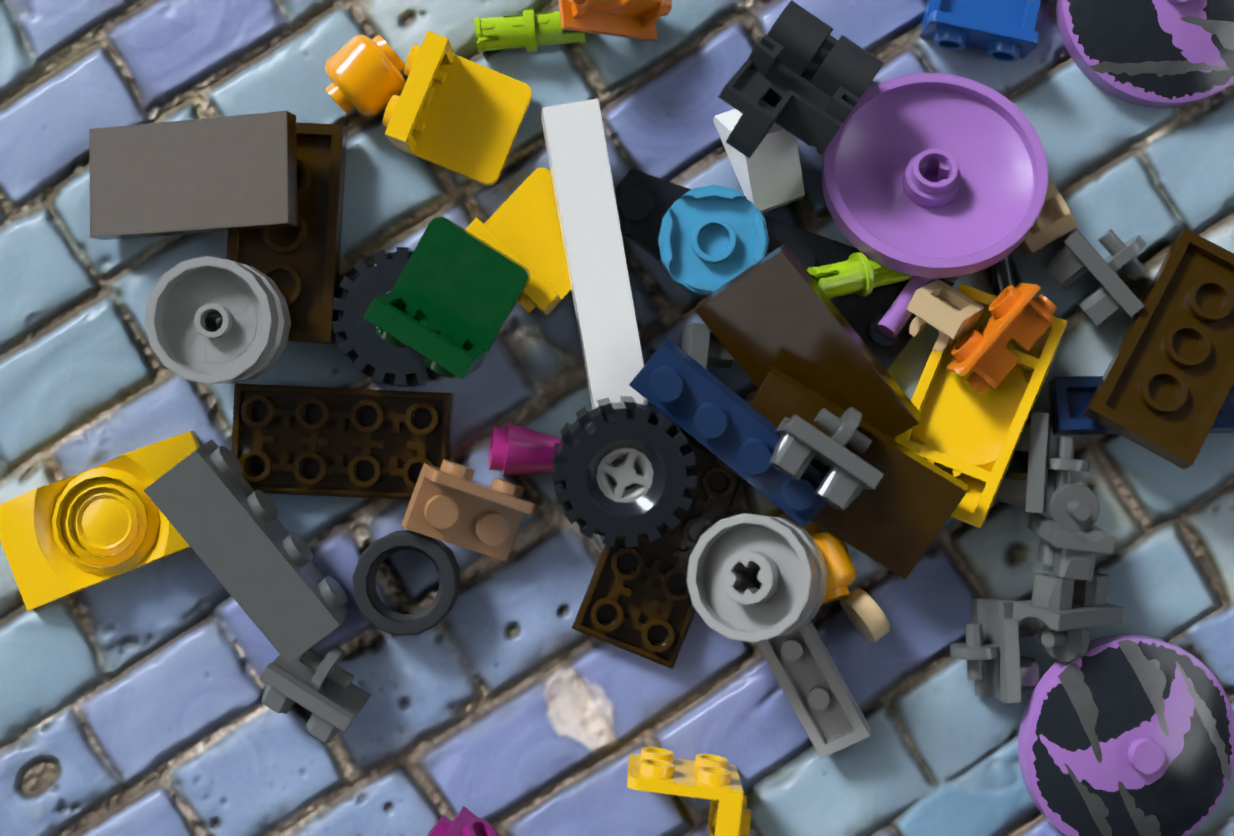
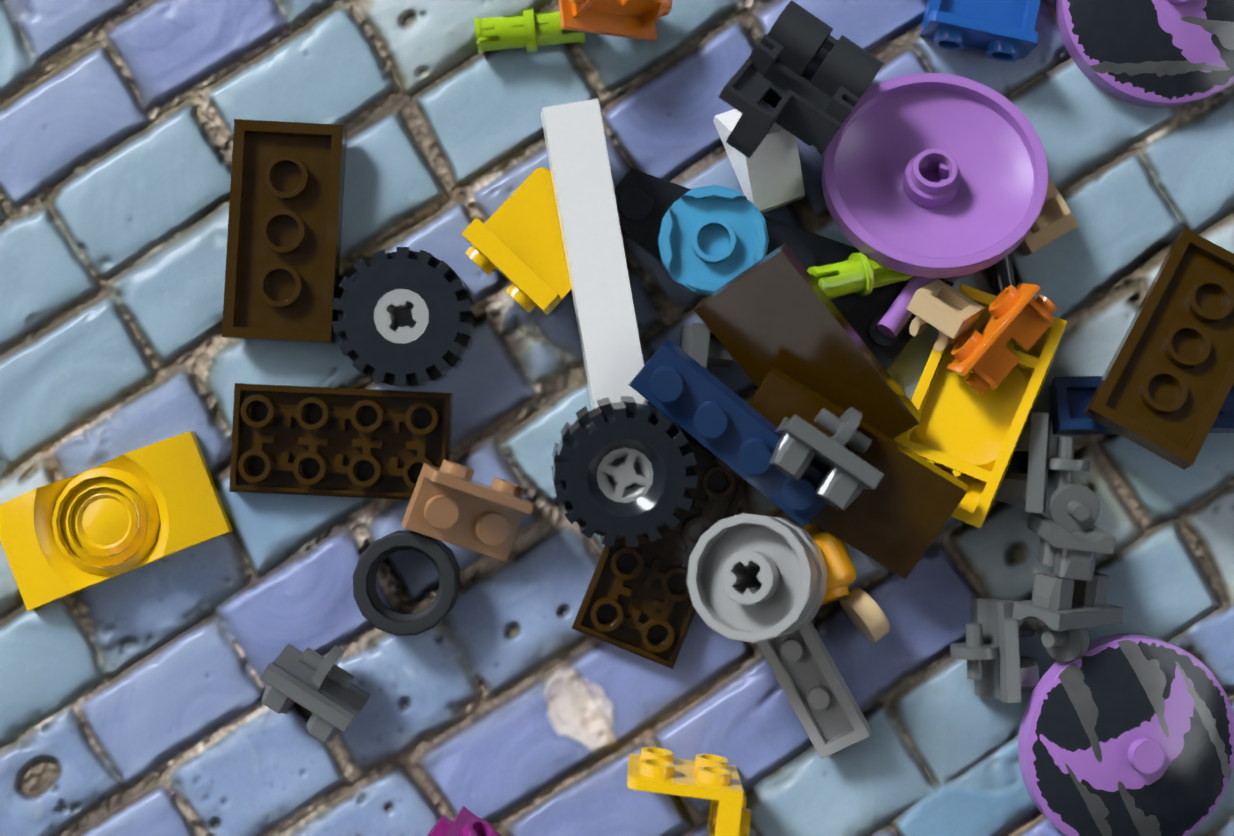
(184, 318): light grey wheel -> none
(193, 176): tile -> none
(250, 550): dark grey brick -> none
(365, 75): light orange head -> none
(450, 299): dark green bracket -> none
(456, 112): yellow bracket -> none
(520, 451): dark pink cone -> none
(1113, 294): dark grey hips -> none

